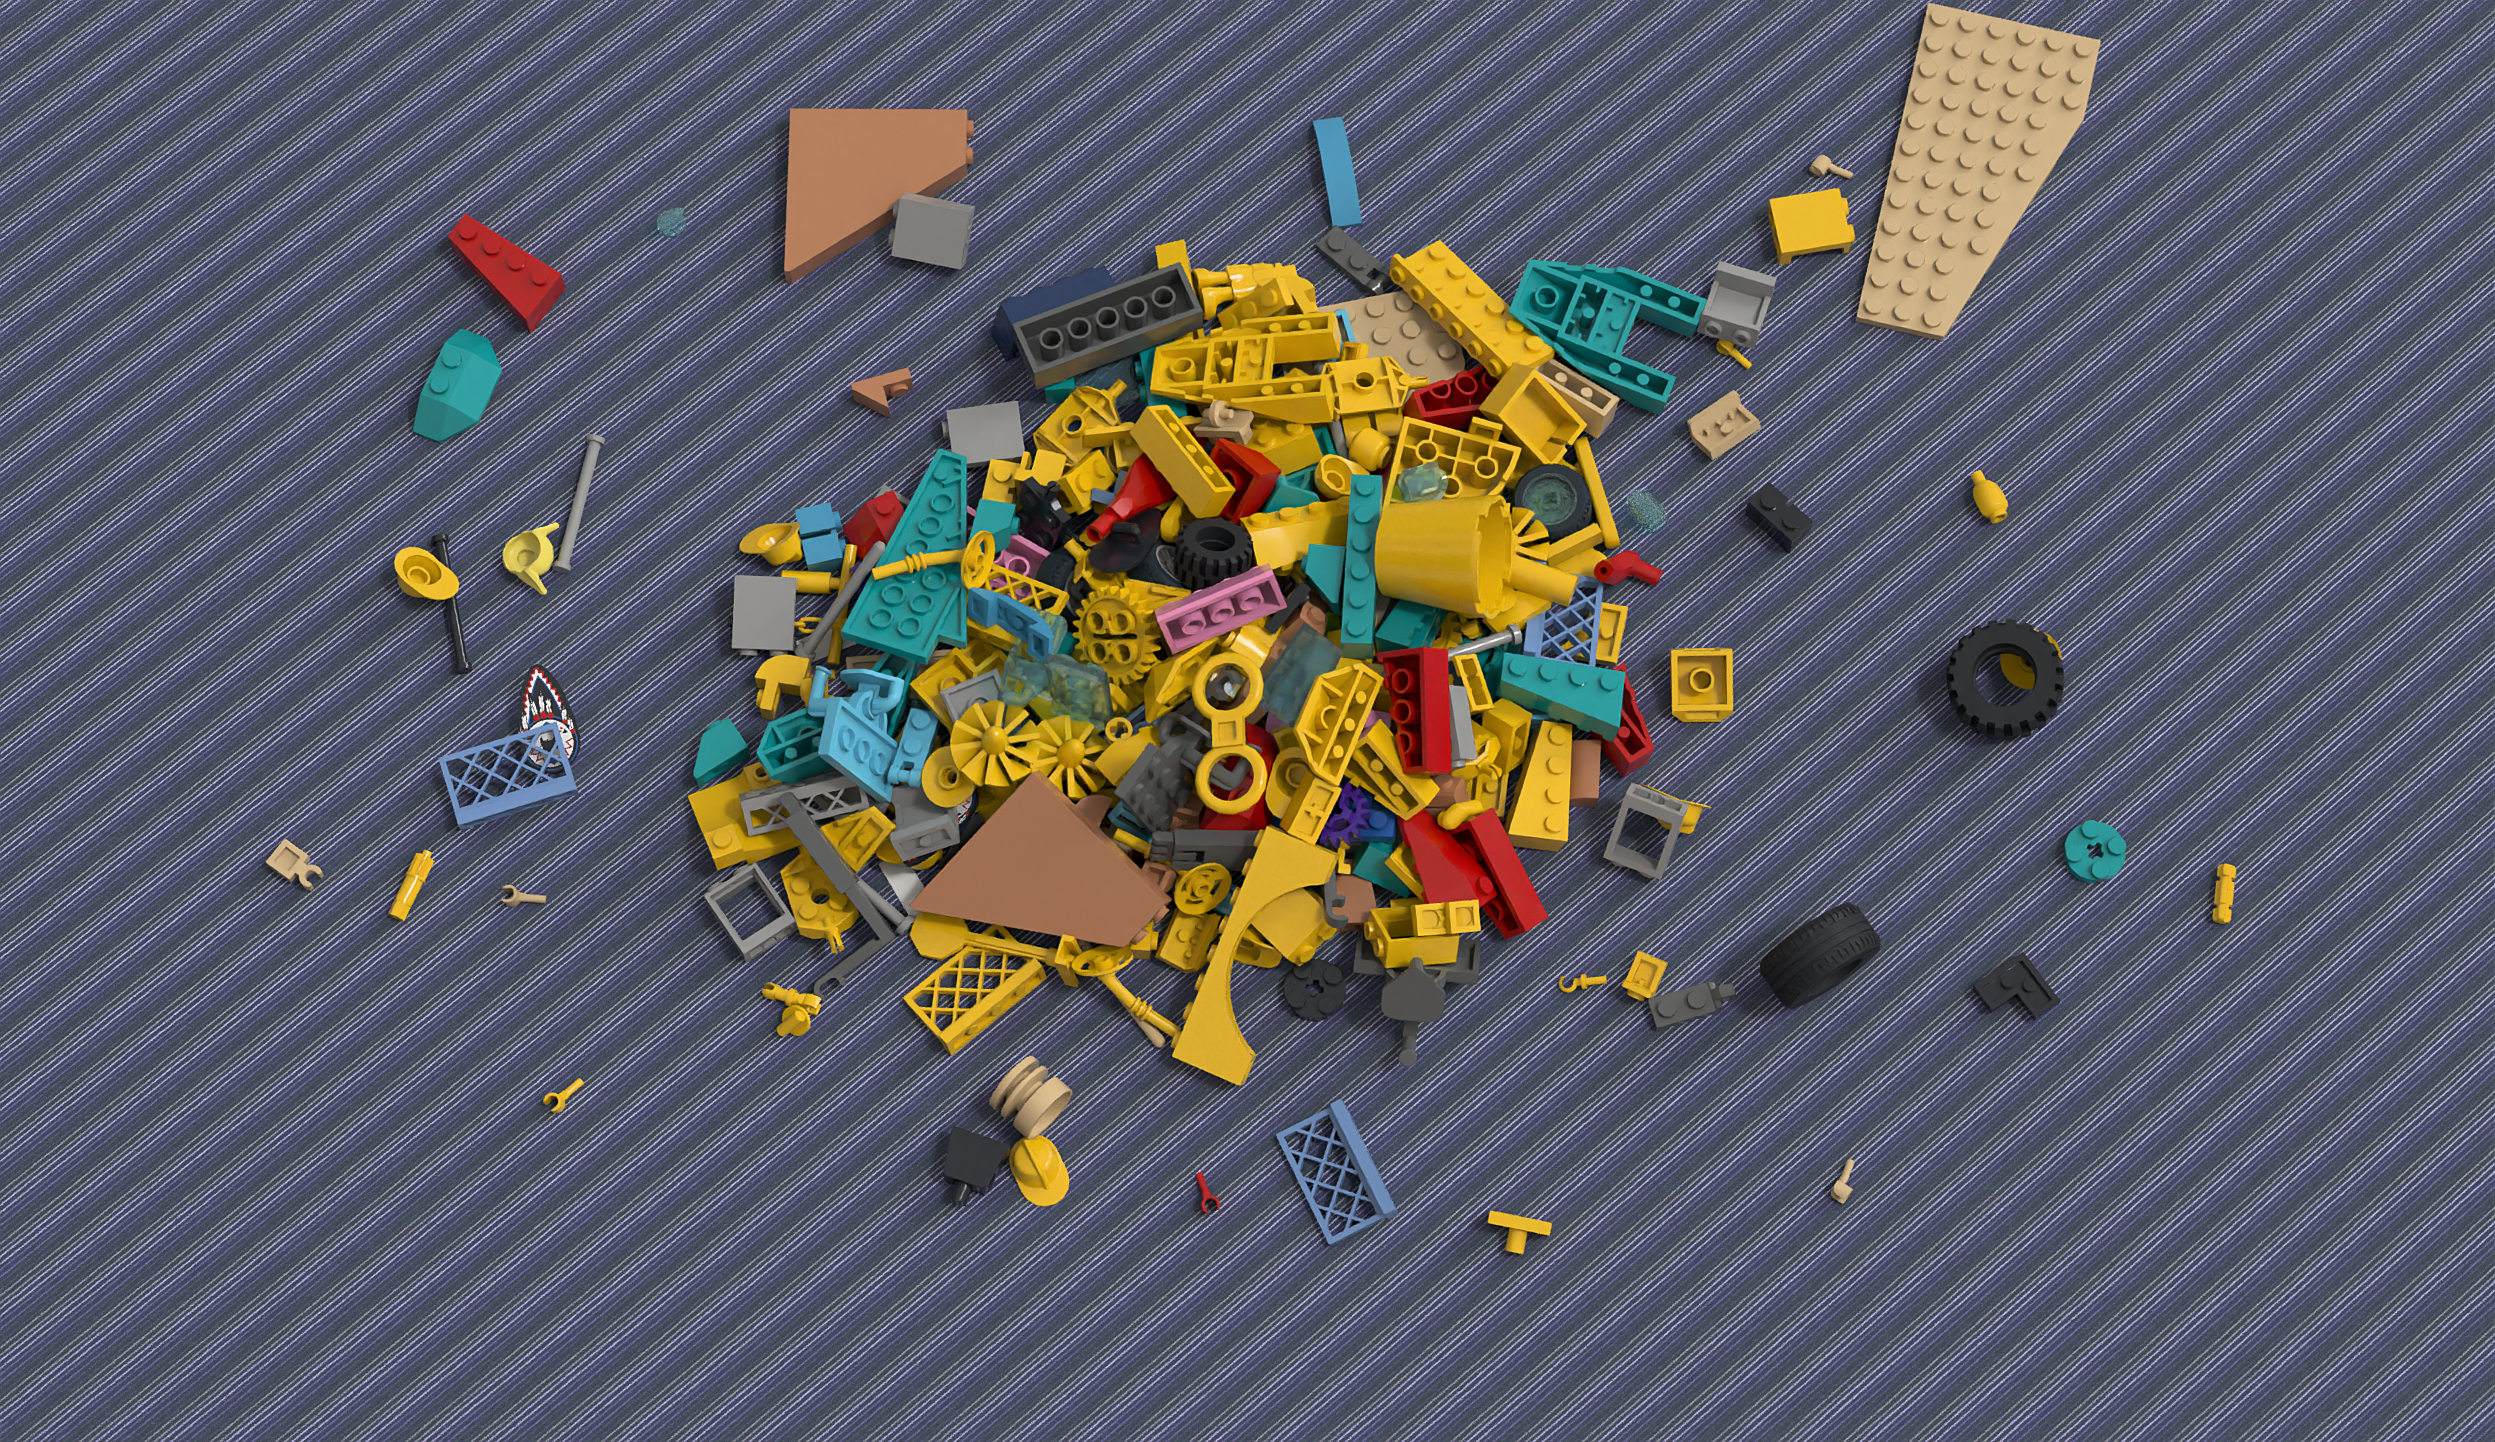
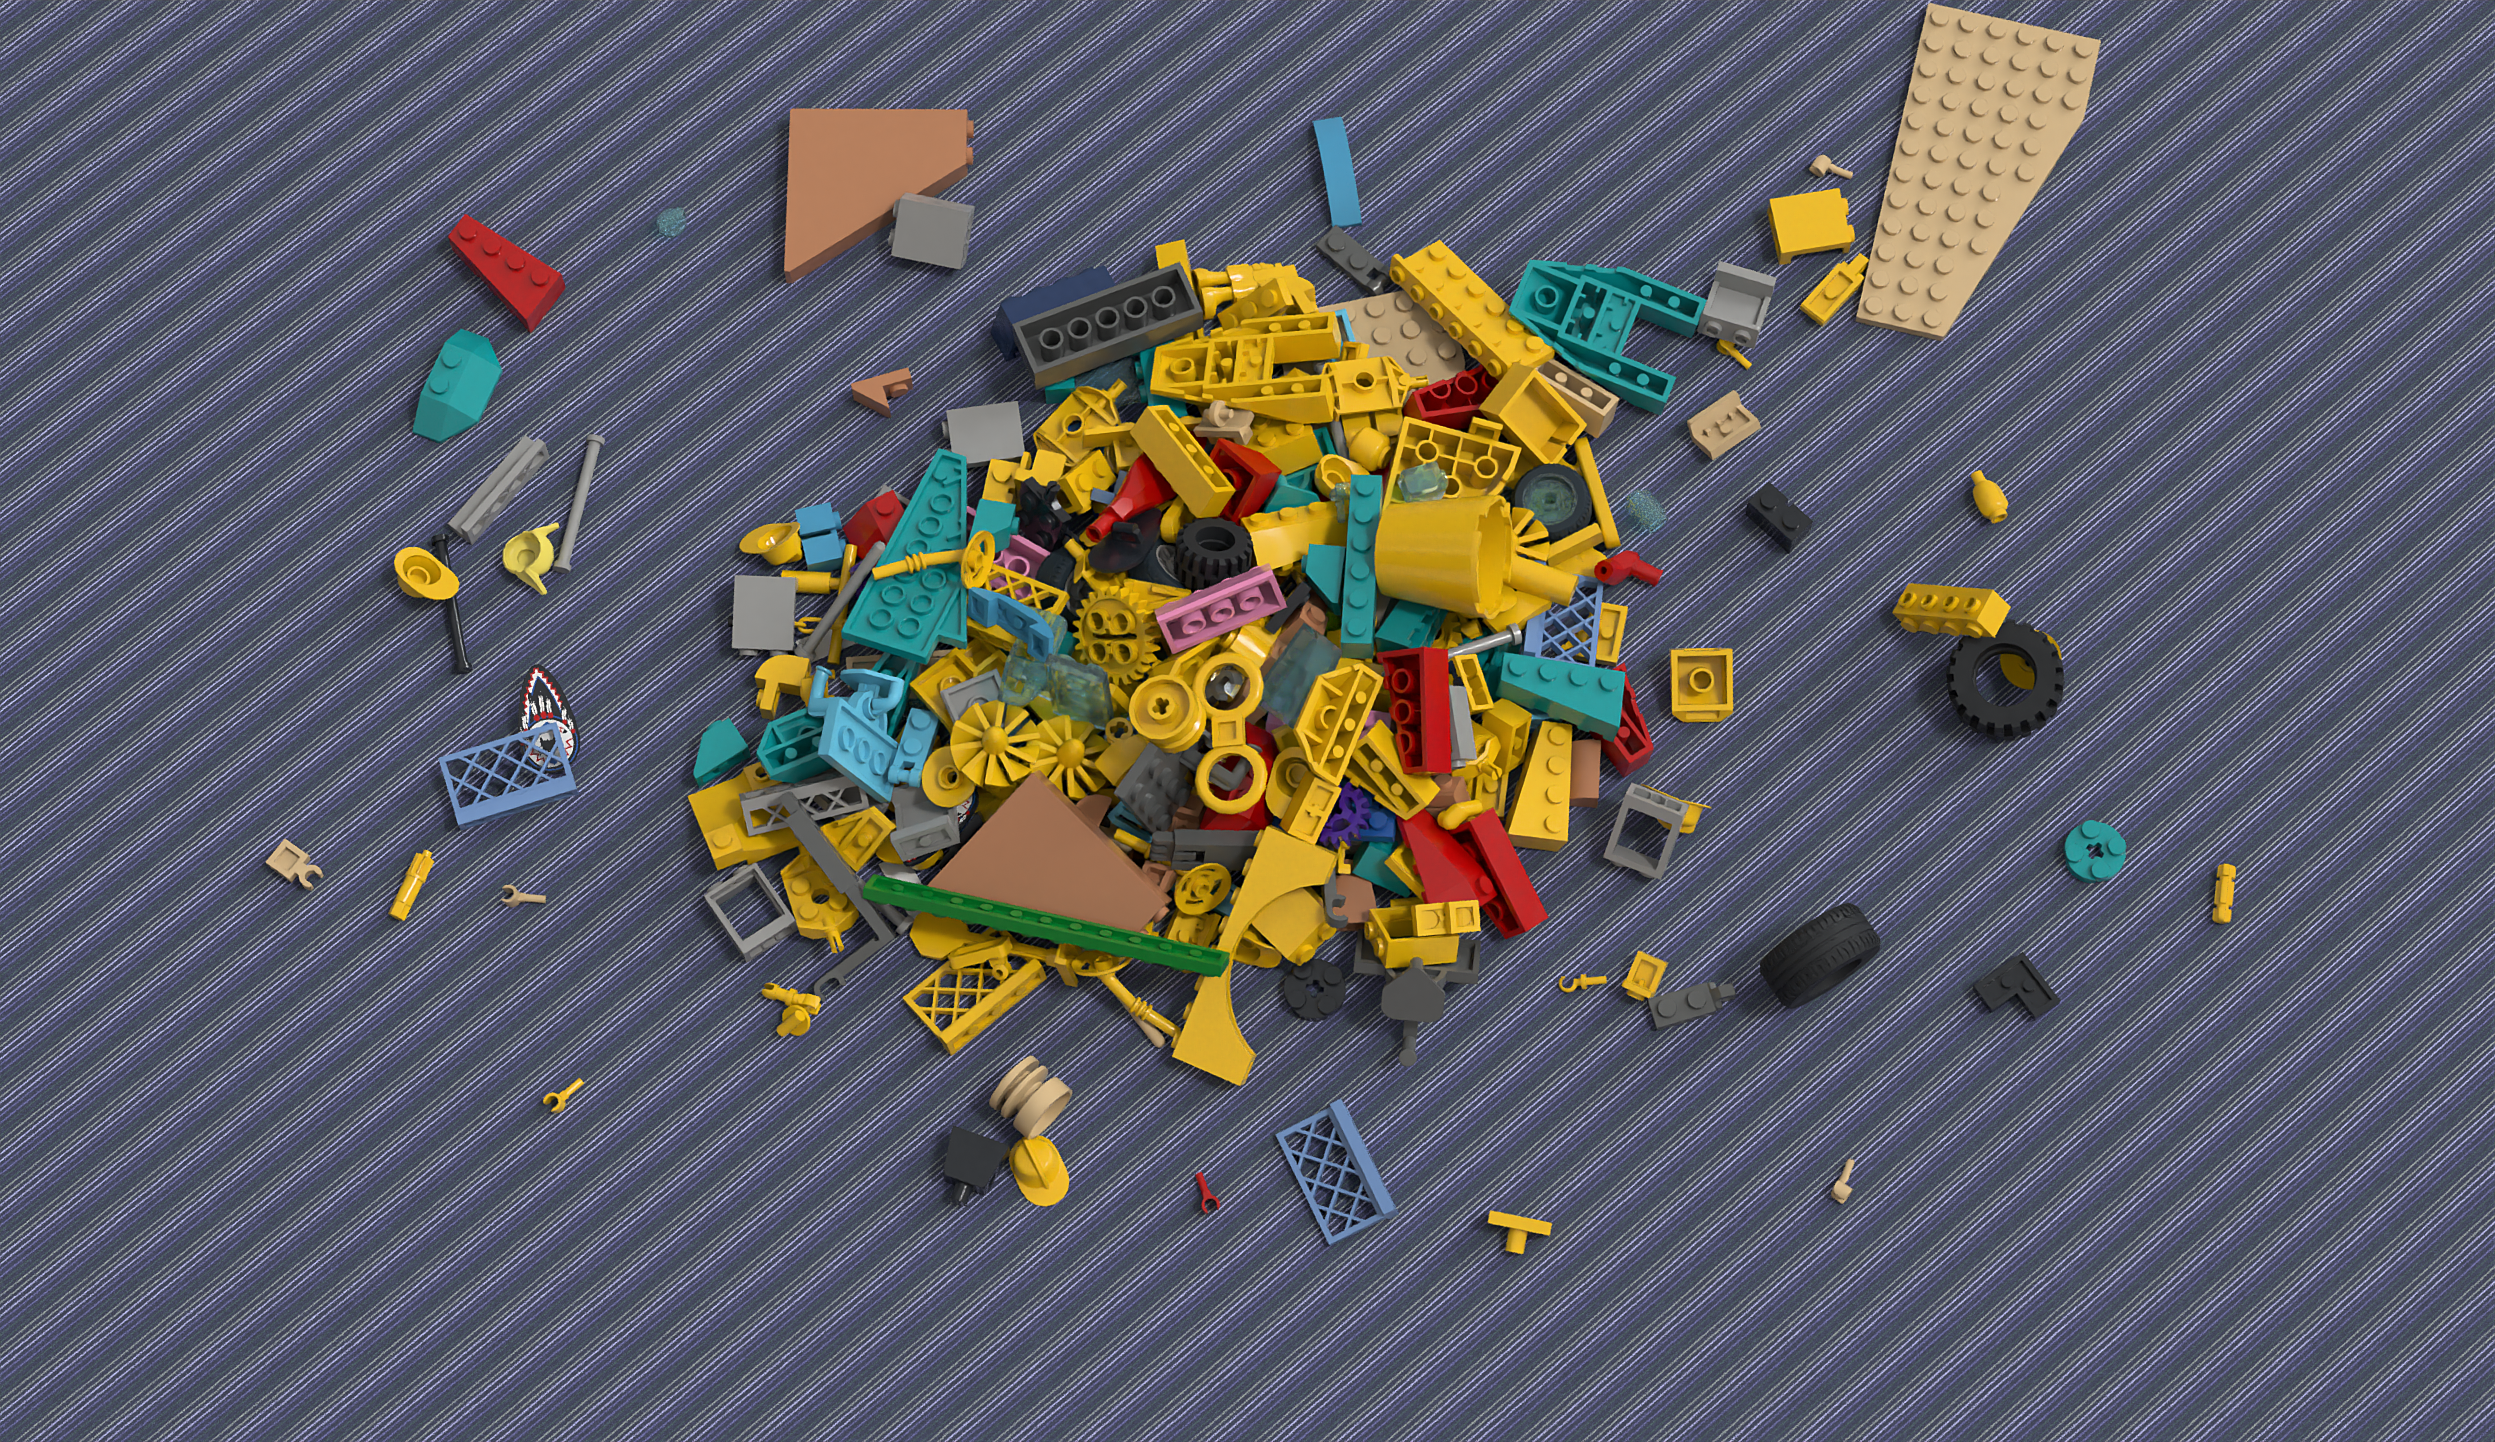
(499, 489): none -> light grey fence
(993, 950): none -> yellow piece
(1046, 925): none -> green plate
(1167, 713): none -> yellow wheel
(1339, 494): none -> clear light blue hand
(1835, 290): none -> yellow hinge
(1951, 610): none -> yellow brick

